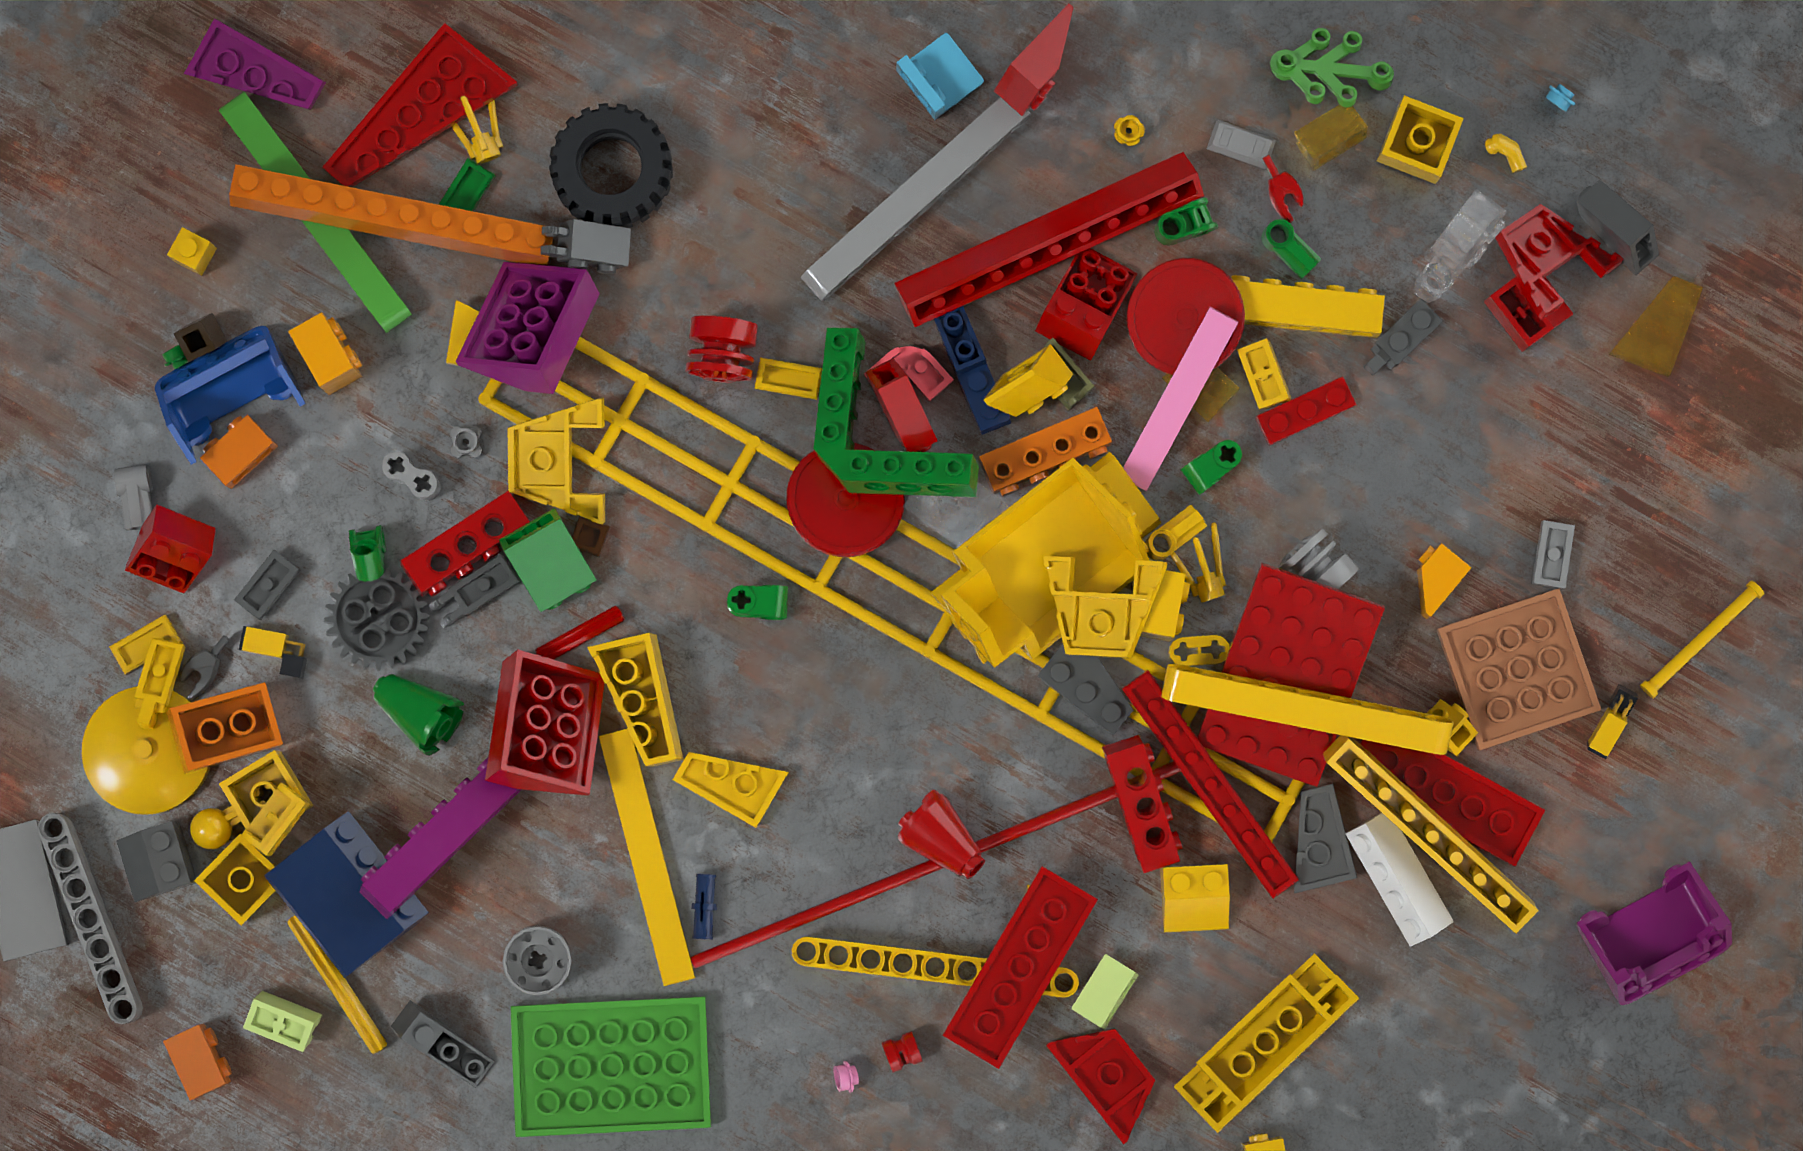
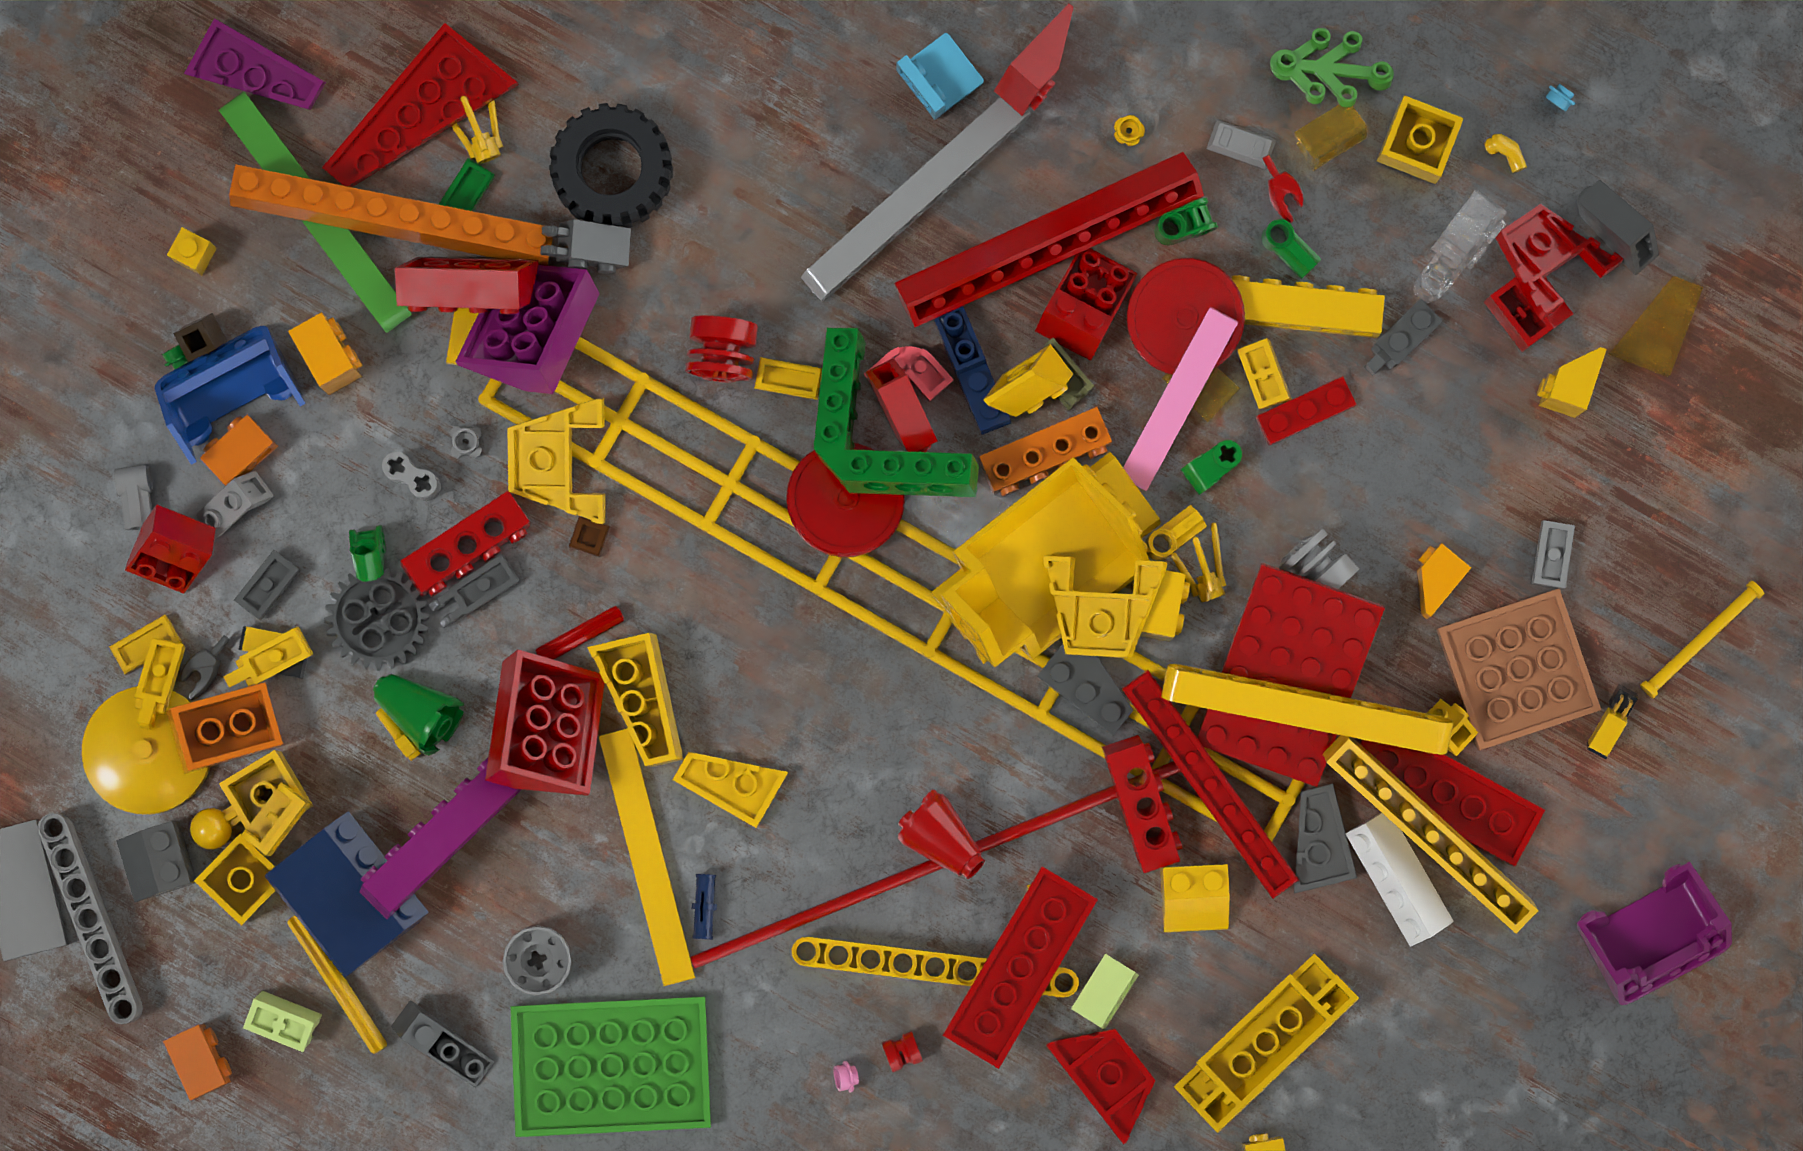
(234, 501): none -> light grey bracket
(270, 658): none -> yellow hinge
(400, 738): none -> yellow bar
(465, 284): none -> slope
(548, 560): green brick -> none
(766, 602): green piece -> none
(1199, 642): yellow beam -> none
(1571, 385): none -> yellow slope

